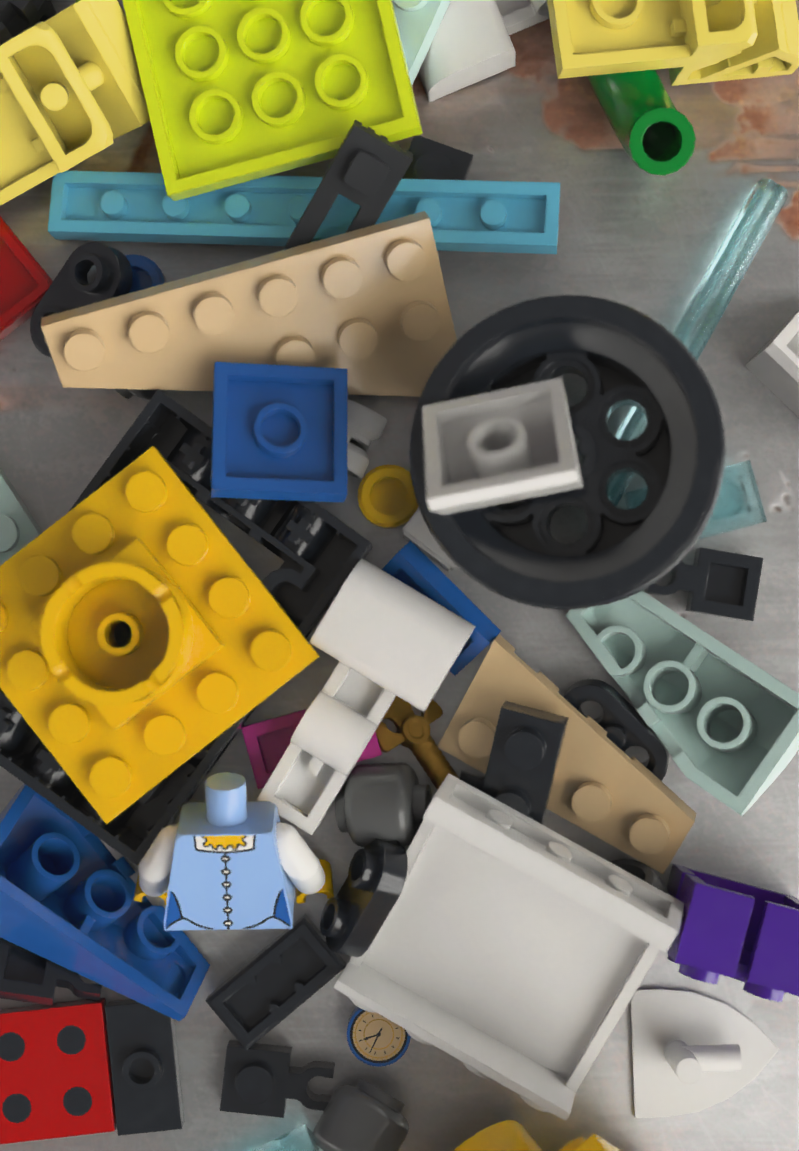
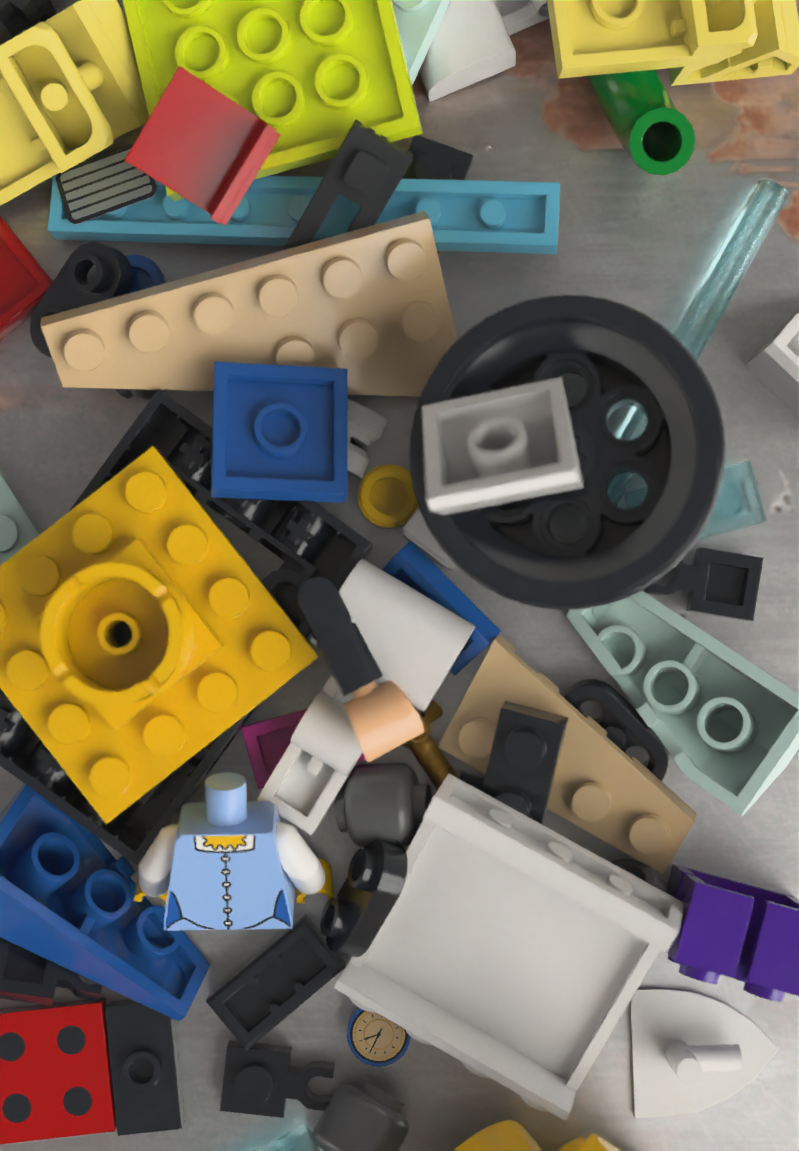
(103, 186): none -> light grey sticker
(202, 145): none -> piece
(378, 713): none -> piece

